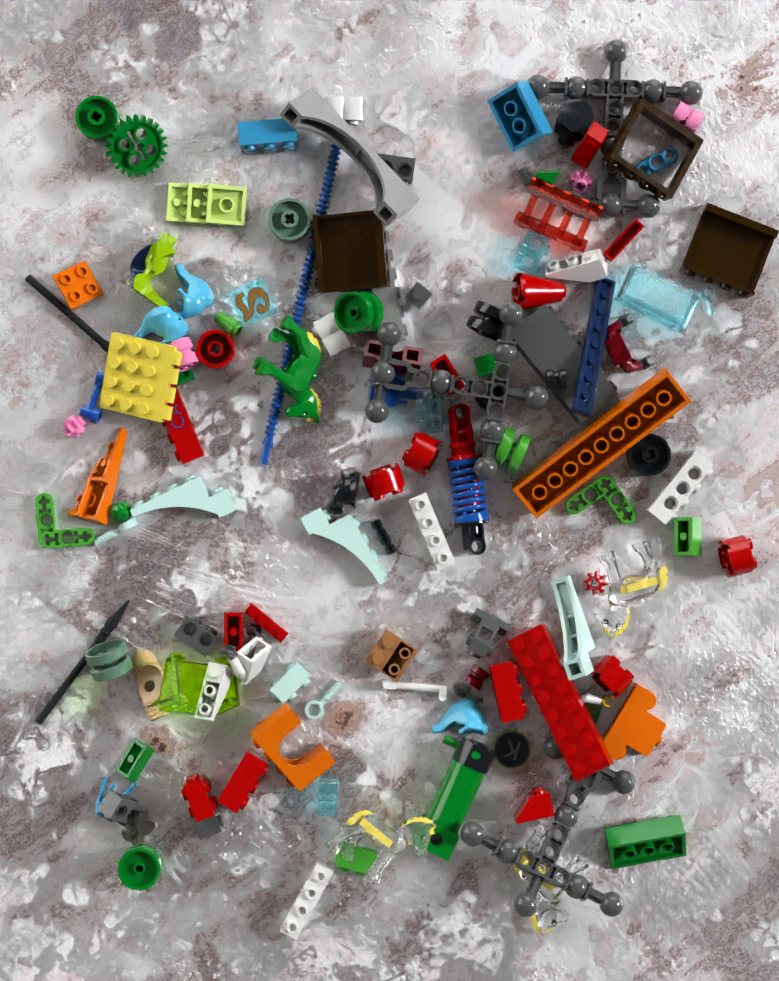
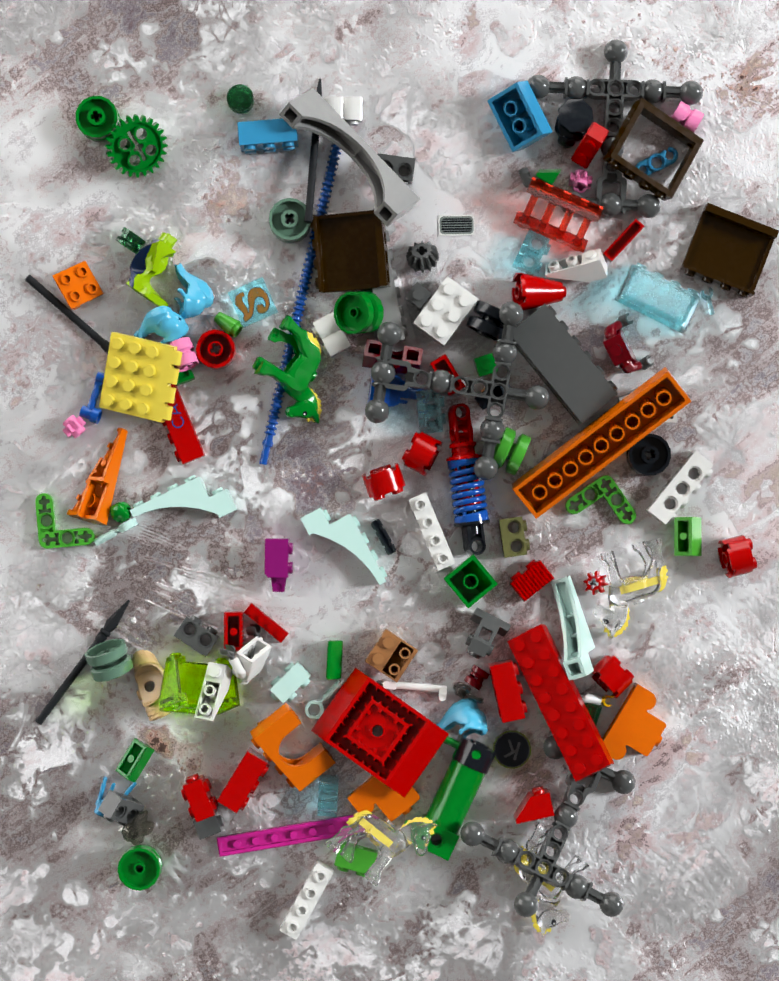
(133, 239): none -> clear green wheel
(206, 204): yellowish green slope -> none
(240, 99): none -> clear green wheel
(277, 562): none -> magenta hinge
(281, 836): none -> dark pink tile
(312, 170): none -> black piece
(334, 659): none -> green slope
(345, 493): black piece -> none
(388, 800): none -> orange brick
(407, 736): none -> red slope
(422, 256): none -> dark grey gear
(445, 311): none -> white brick
(456, 225): none -> sticker
(470, 581): none -> green slope
(508, 537): none -> olive brick
(531, 579): none -> red brick
(556, 378): black wheel -> none
(593, 347): dark blue tile -> none
(645, 841): green slope -> none

